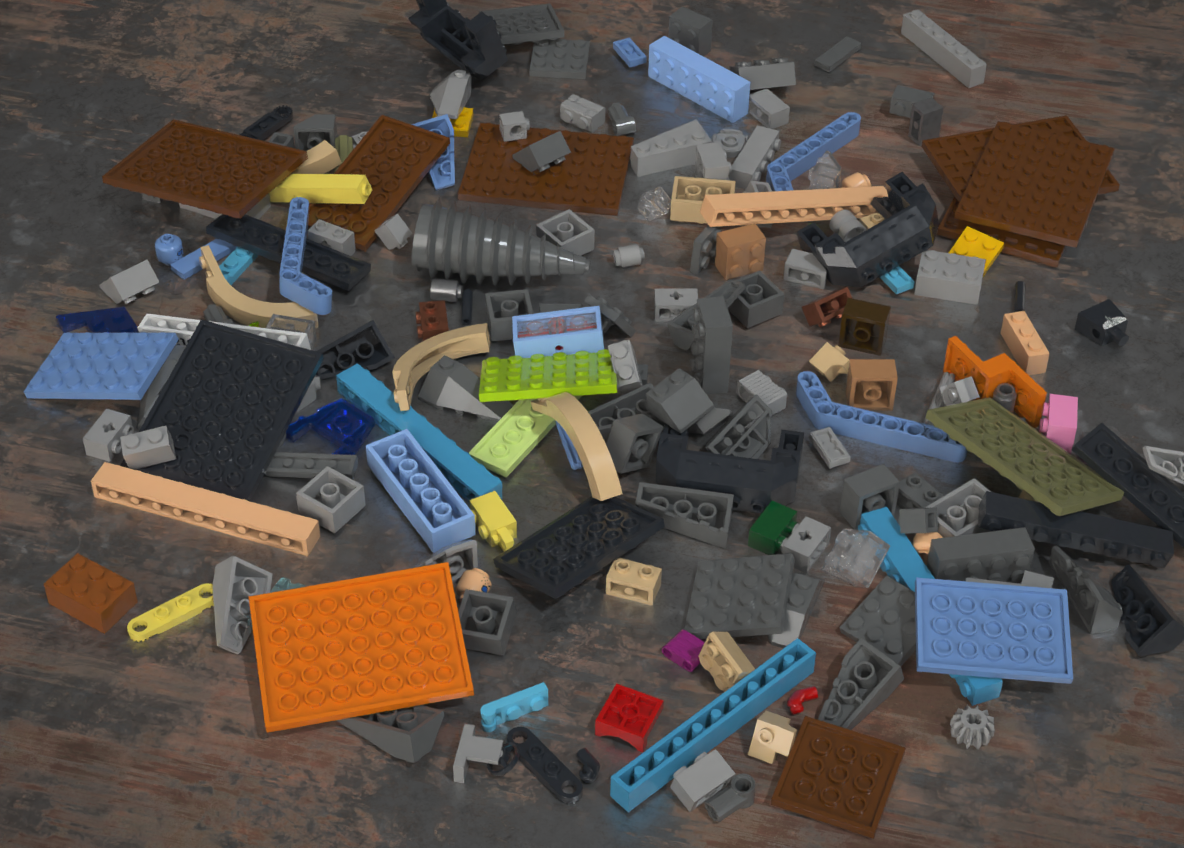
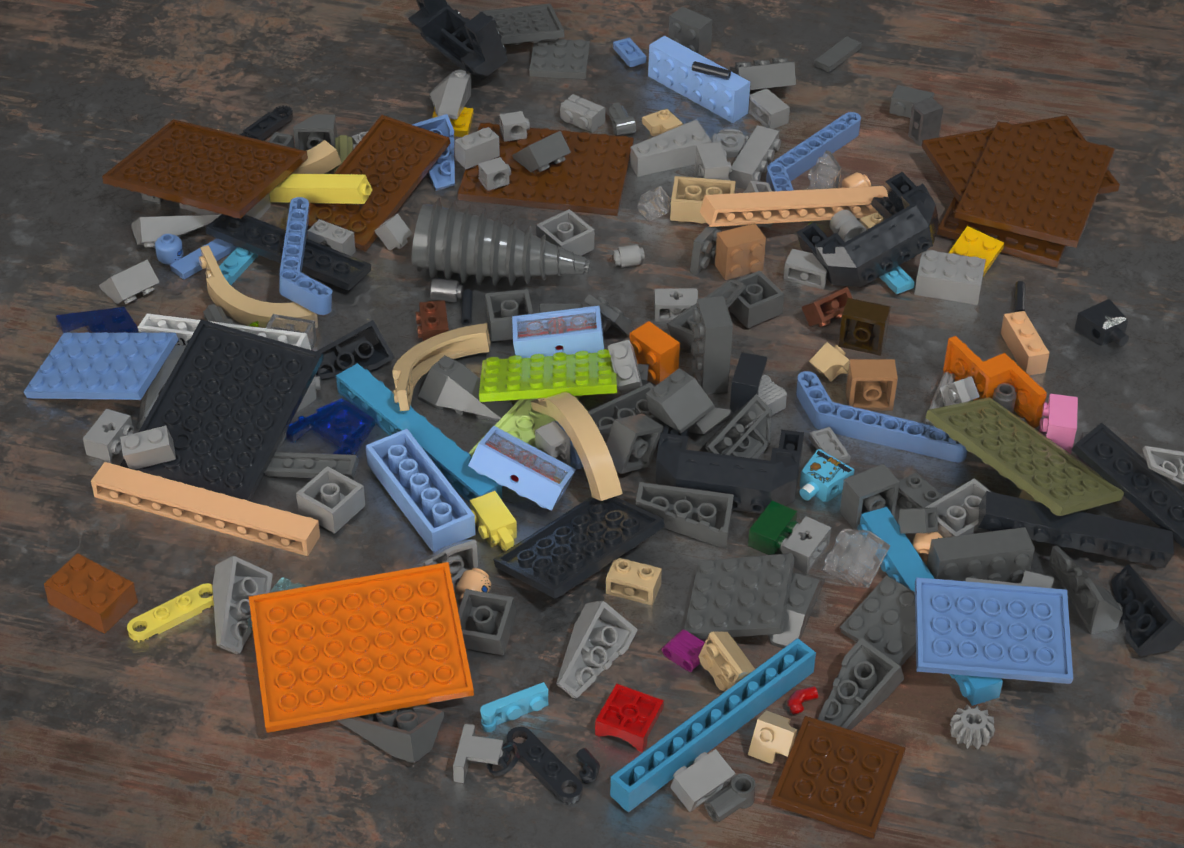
(149, 229): none -> light grey wedge
(477, 148): none -> light grey brick
(494, 173): none -> light grey brick
(521, 468): none -> light blue brick
(553, 441): none -> light grey brick
(594, 644): none -> light grey wedge
(656, 350): none -> orange brick
(660, 122): none -> tan brick
(711, 70): none -> black piece
(746, 379): none -> black panel
(823, 477): none -> medium azure torso
(943, 48): light grey brick -> none

